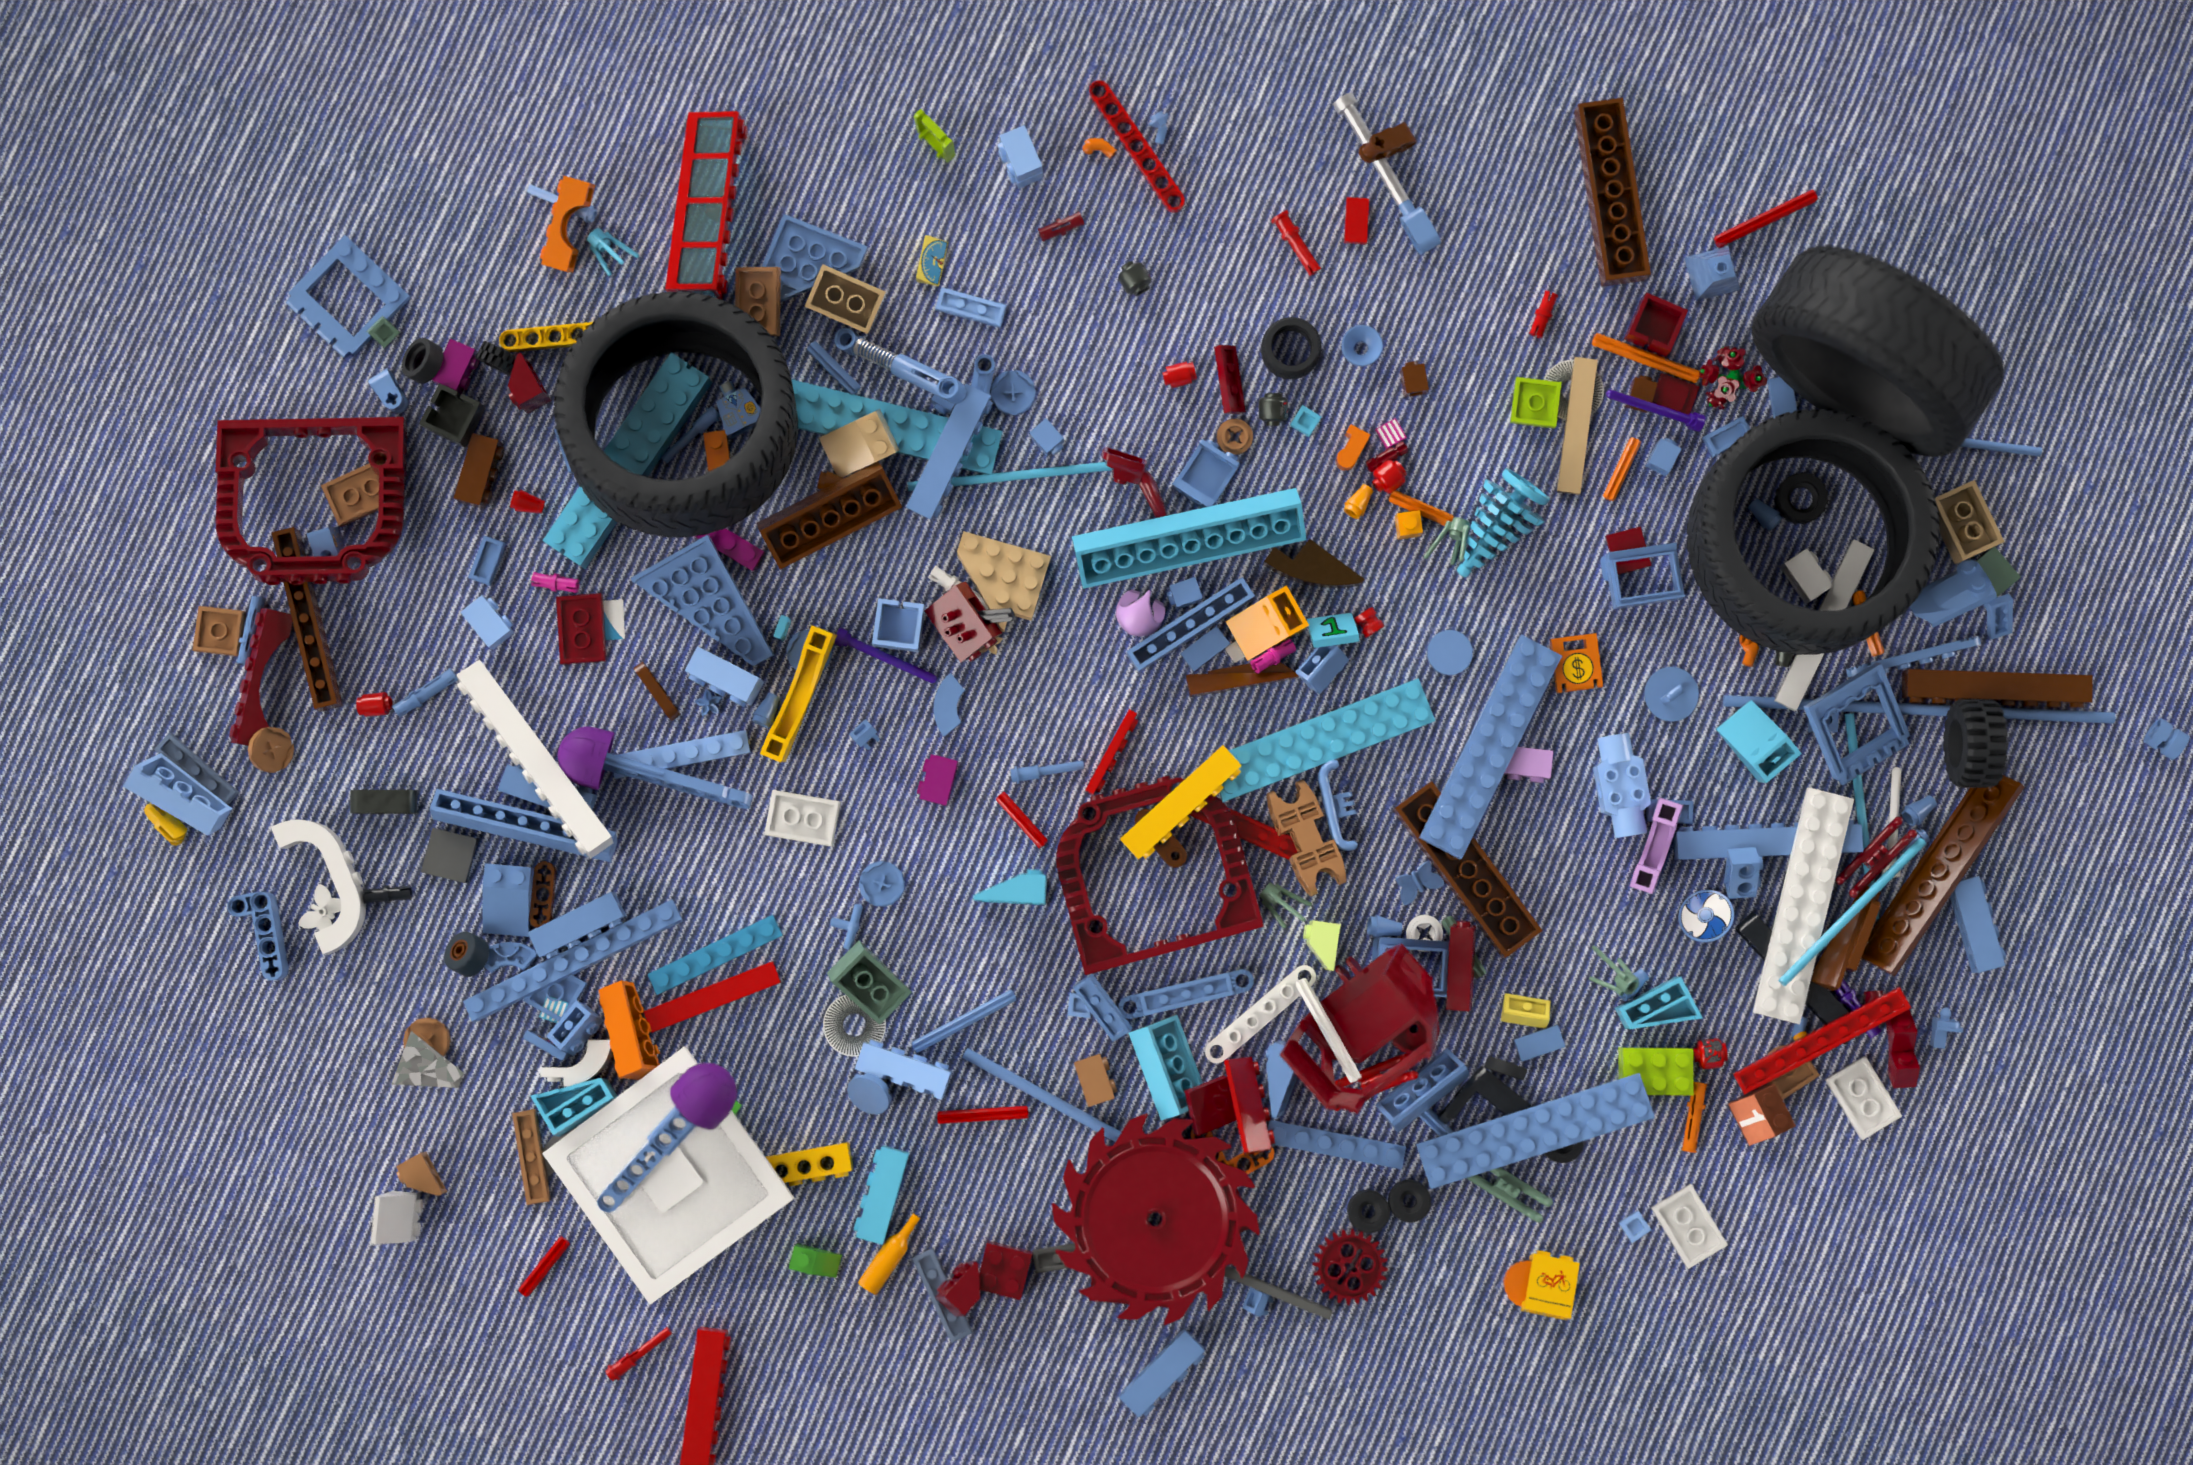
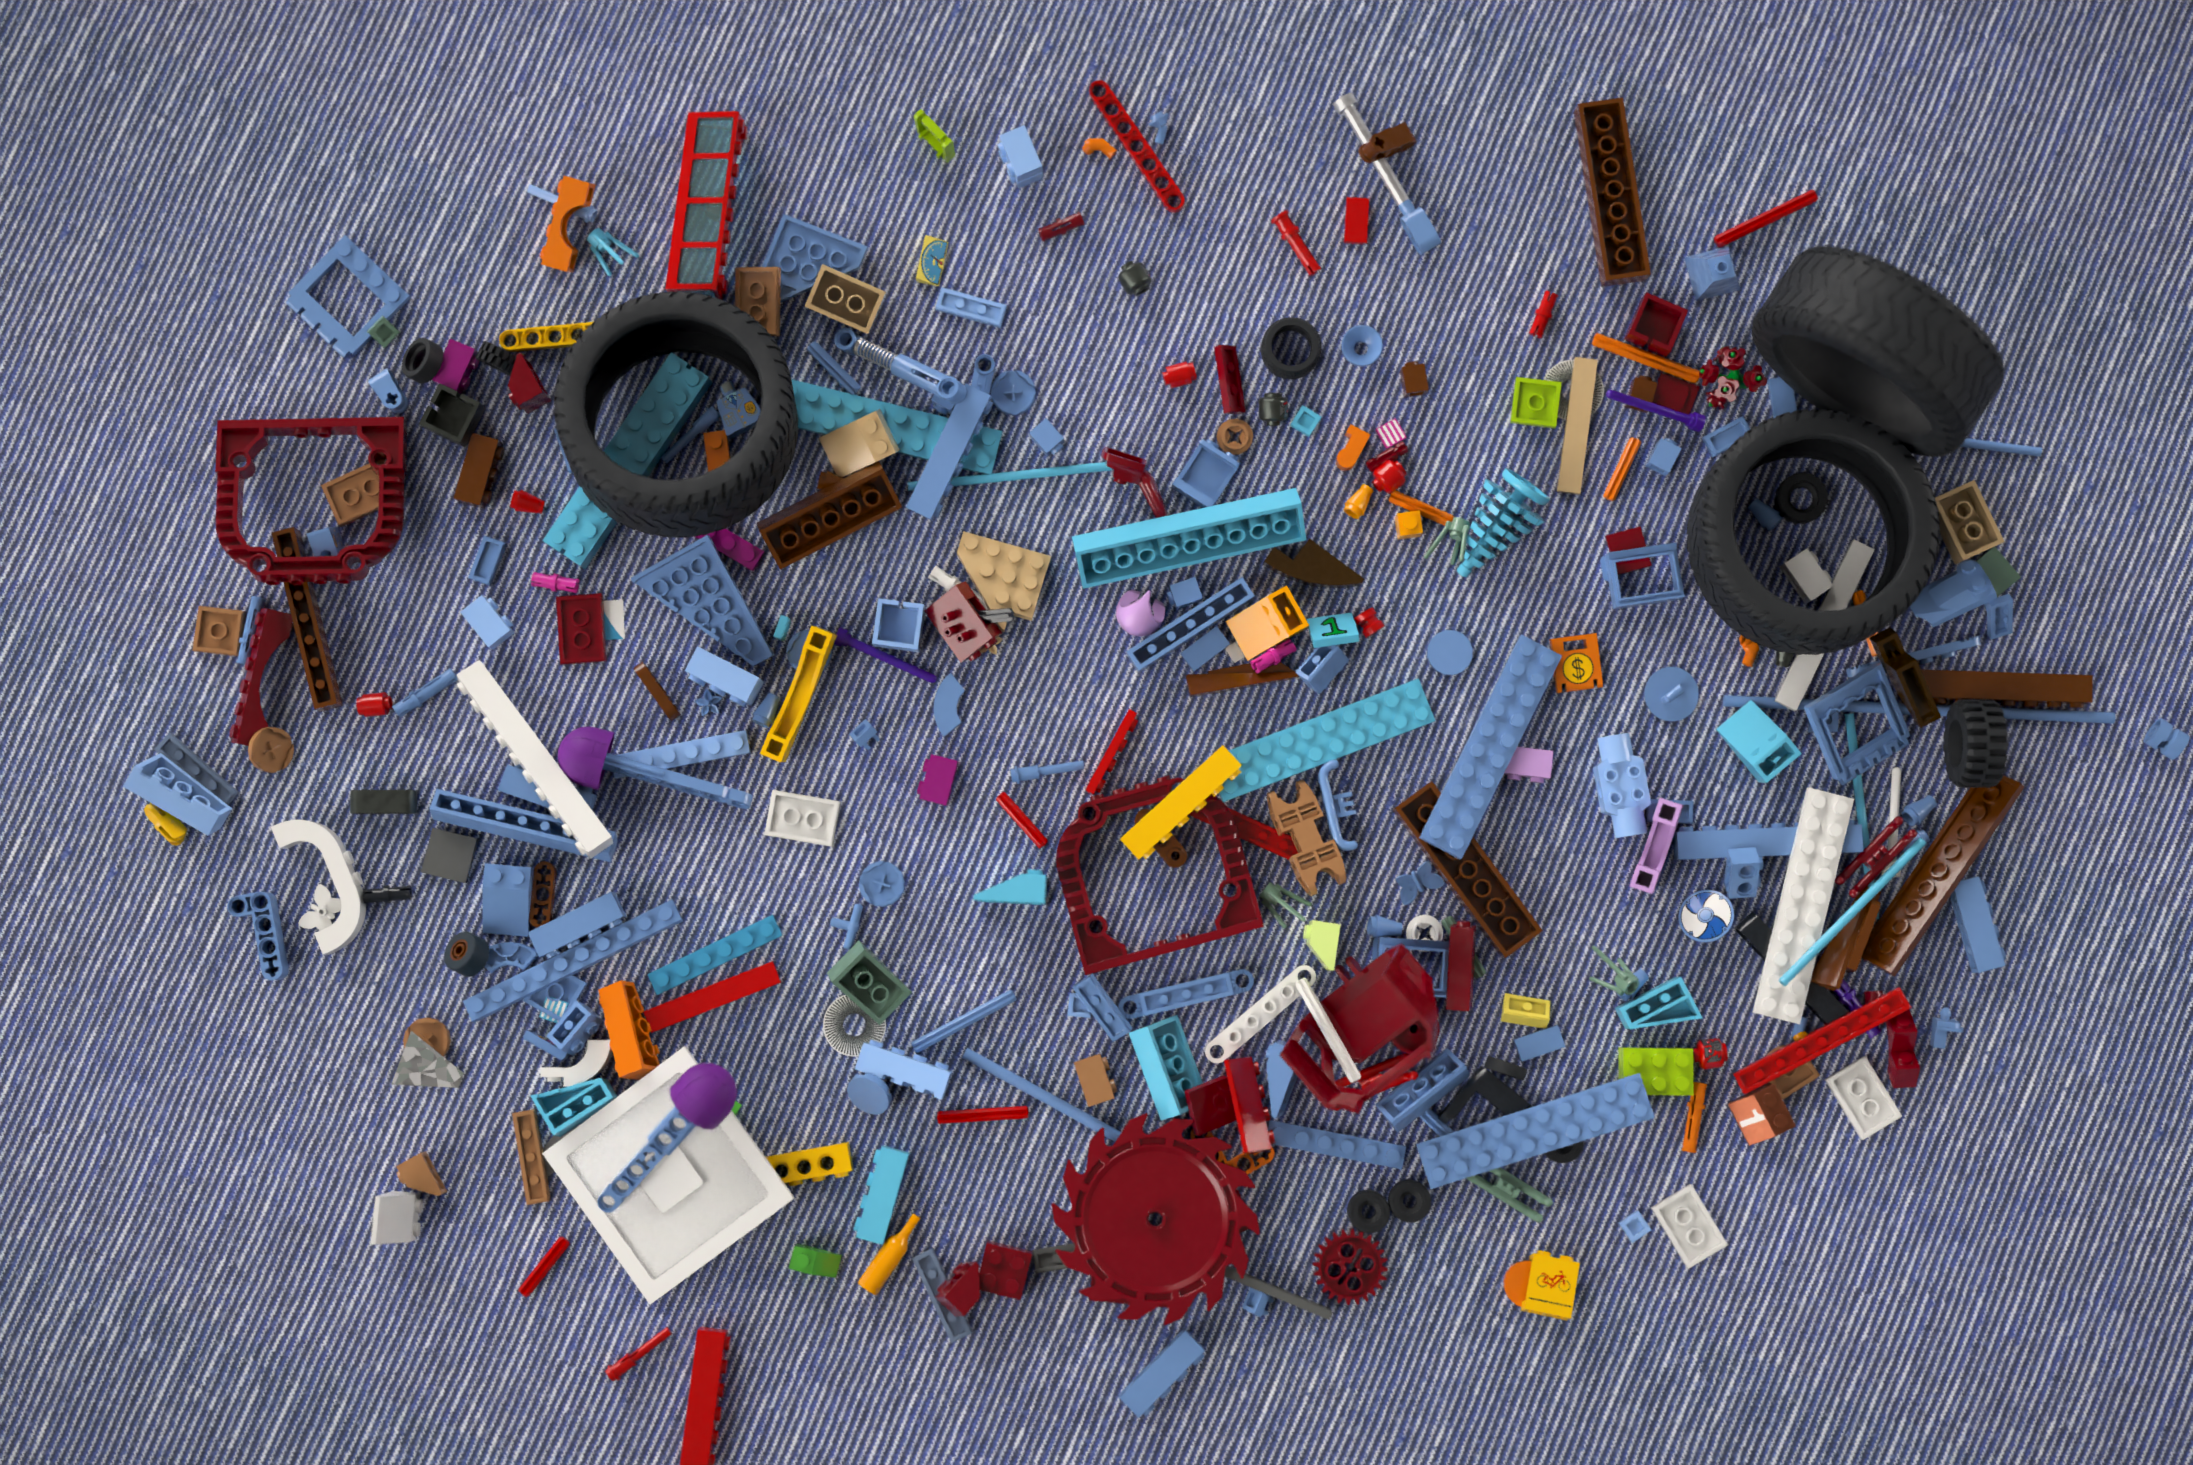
(1906, 677): none -> dark brown slope

